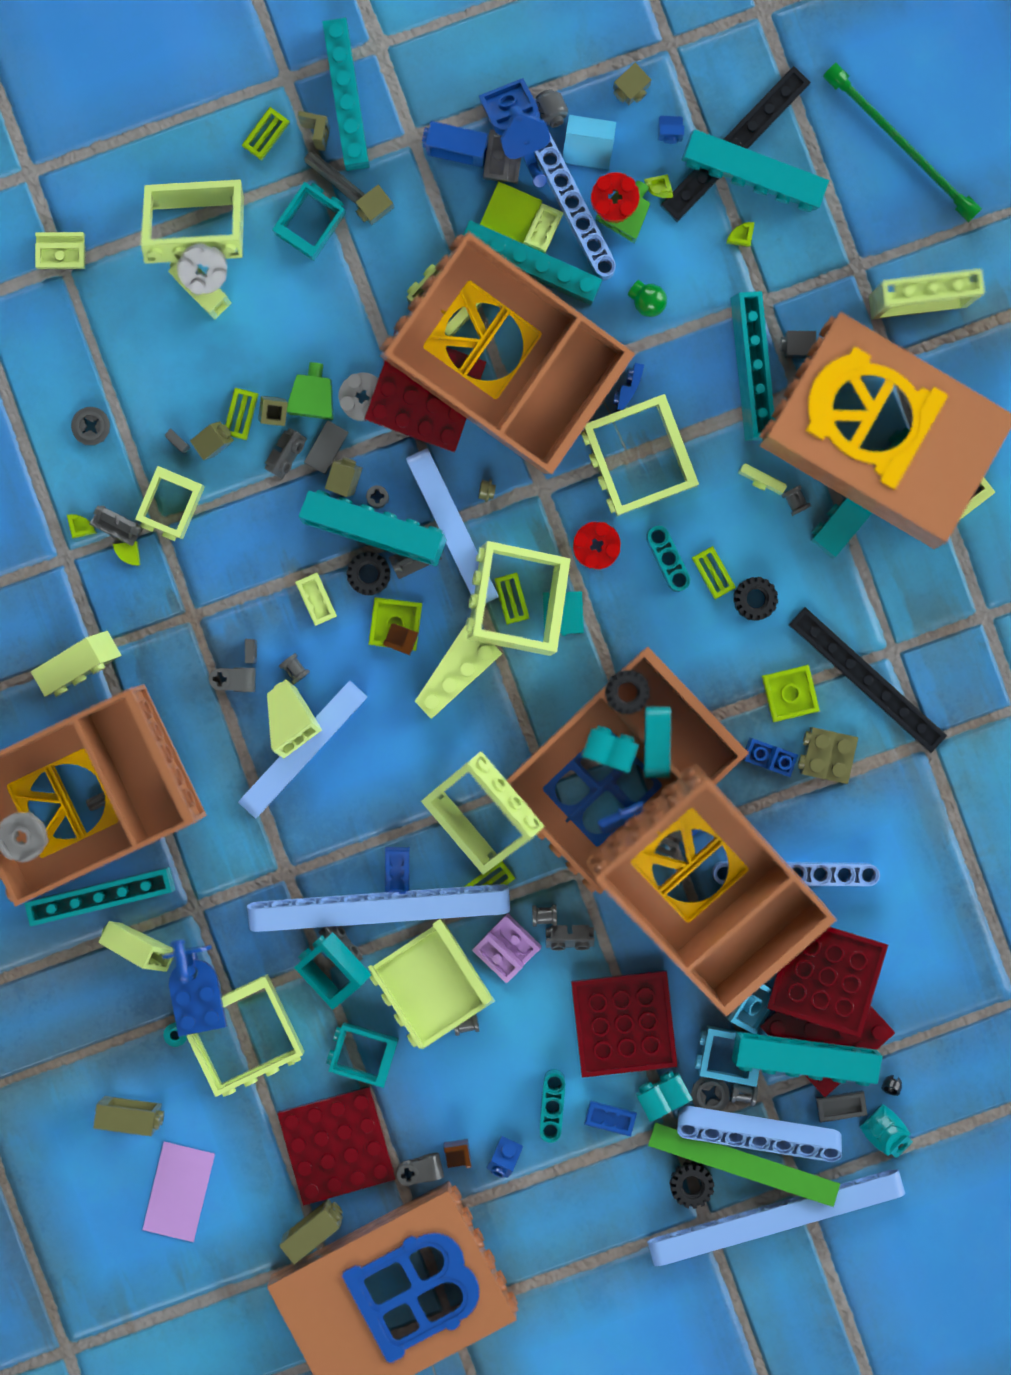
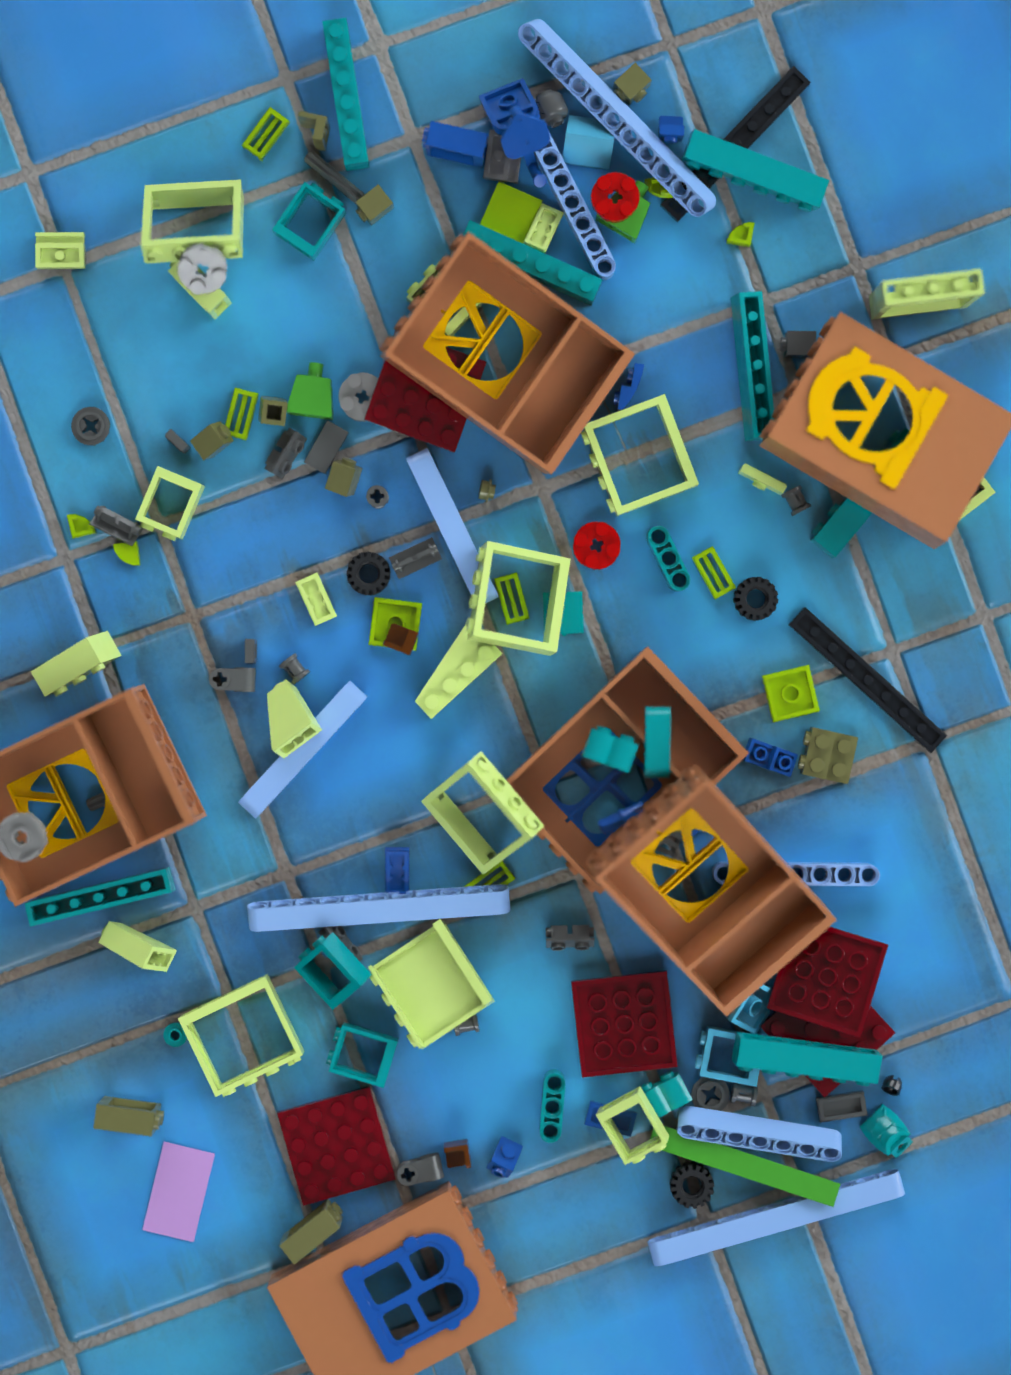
(196, 1000): blue plate -> none
(373, 528): teal brick -> none
(507, 948): lavender slope -> none
(544, 915): dark grey bush -> none
(606, 116): none -> light blue beam
(612, 692): black tyre -> none
(621, 1104): none -> yellowish green window
(648, 299): green piece -> none
(839, 79): green hose -> none

